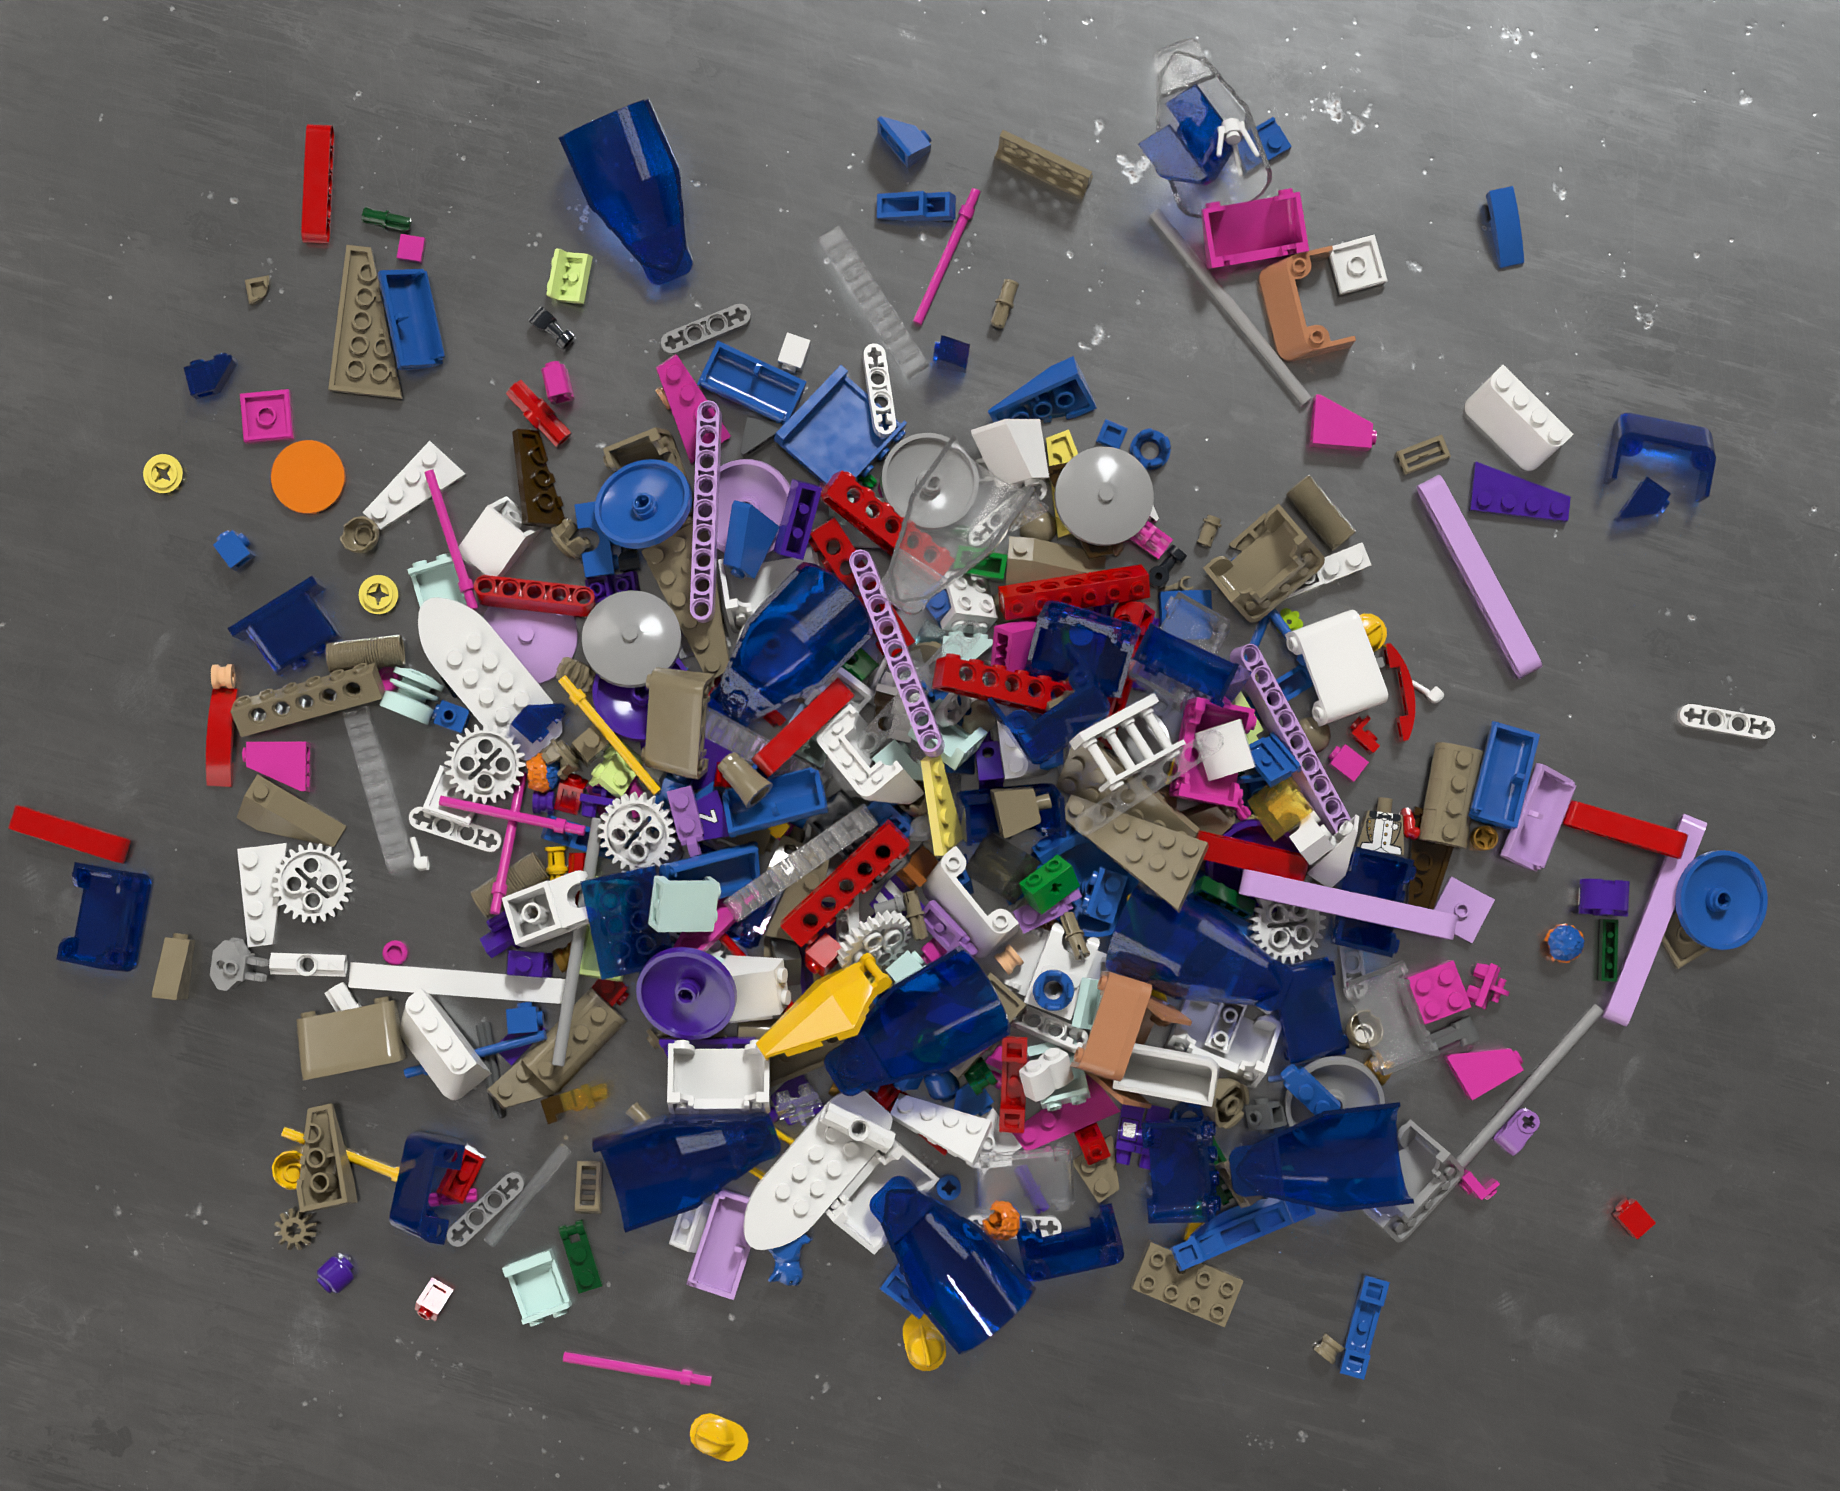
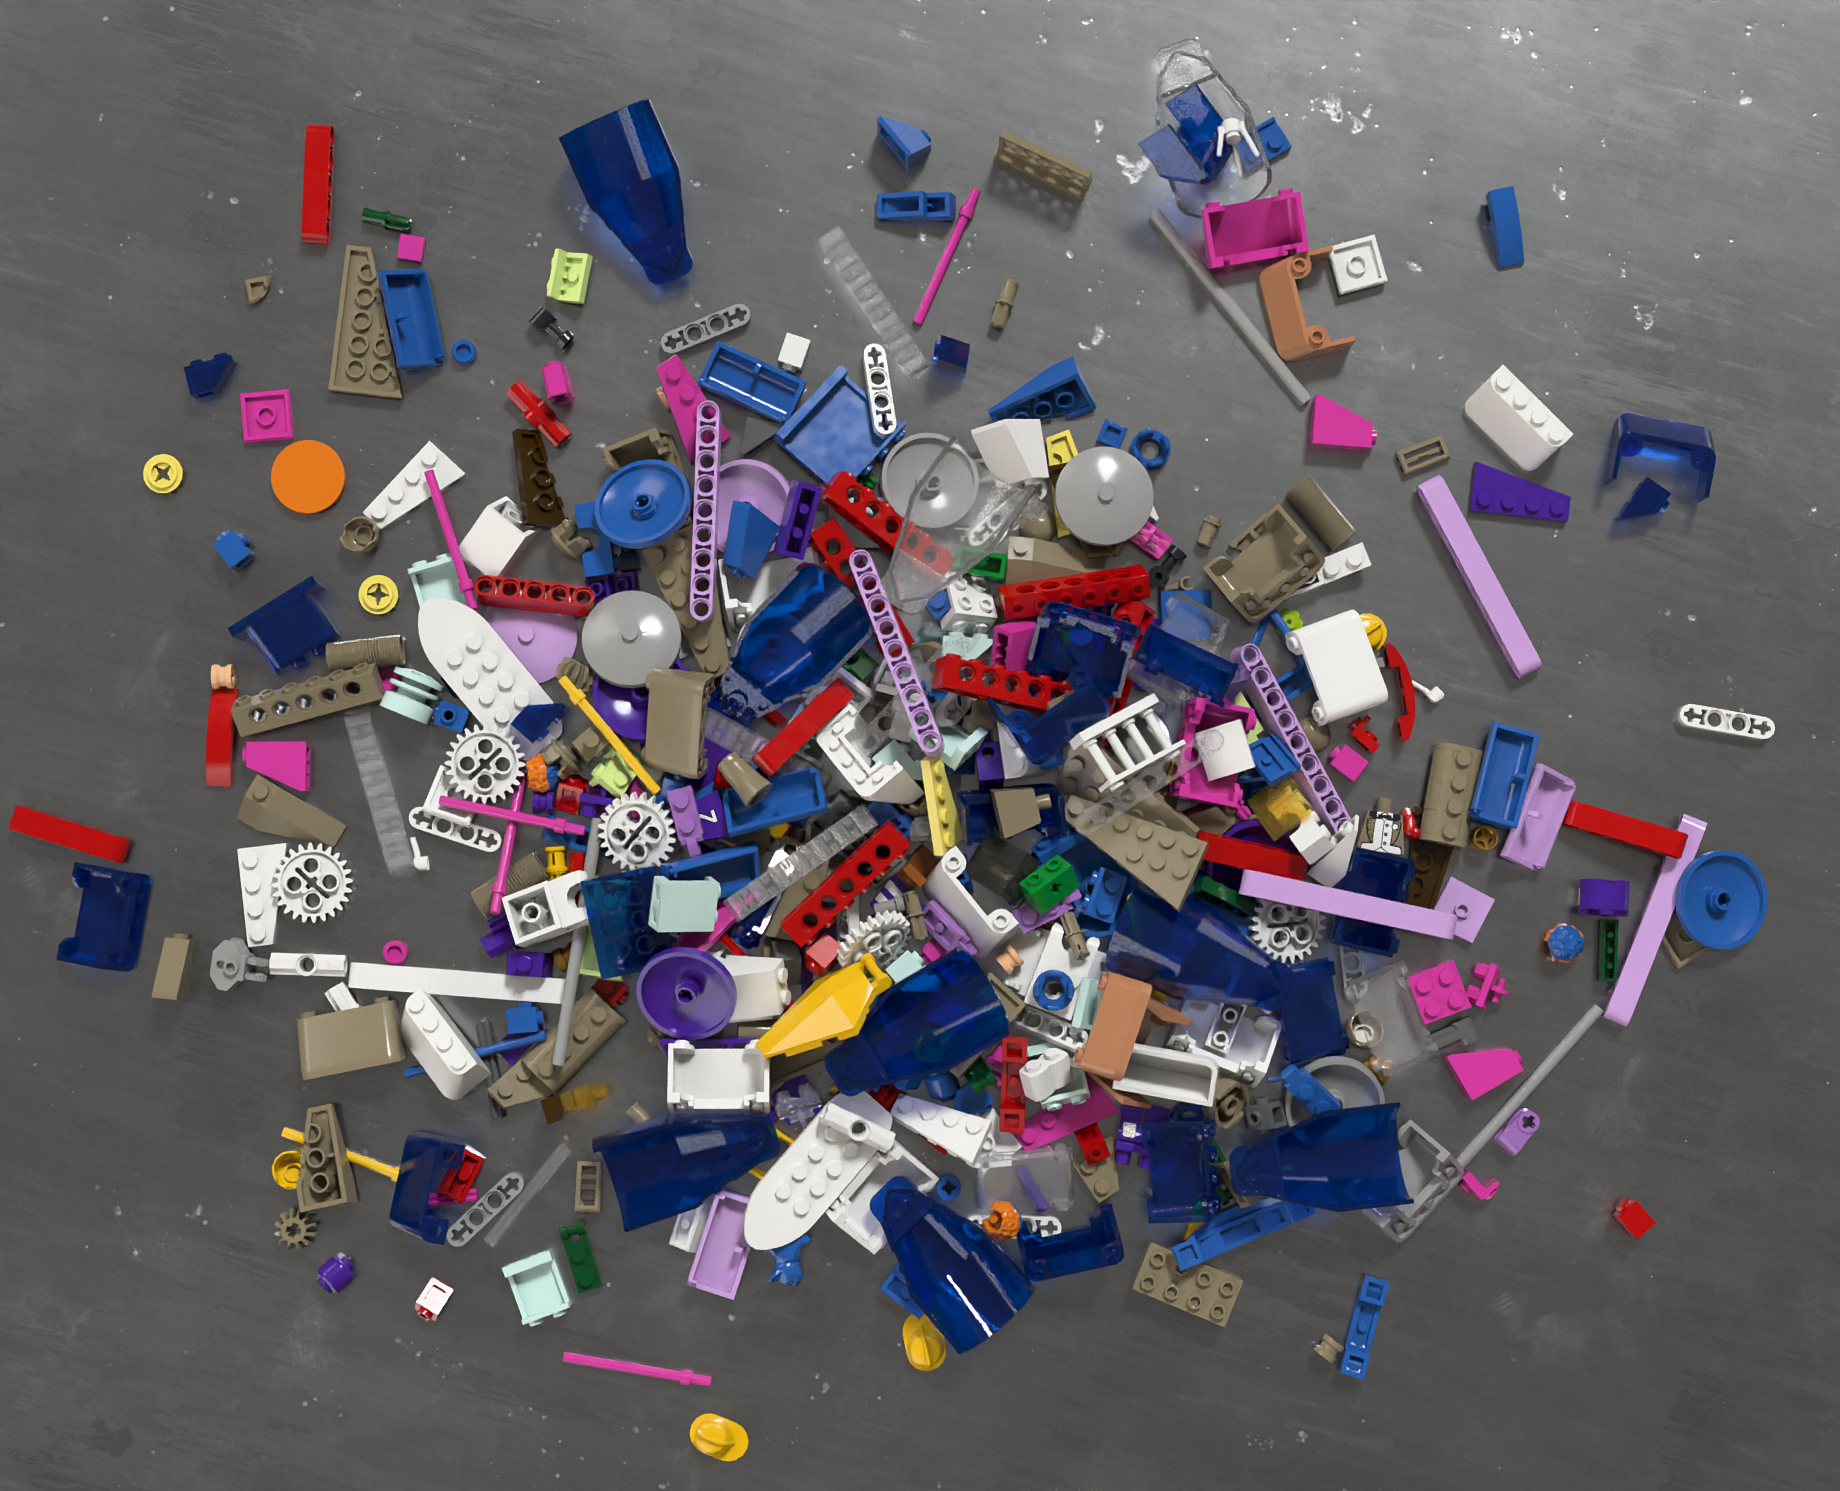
(464, 352): none -> blue tile

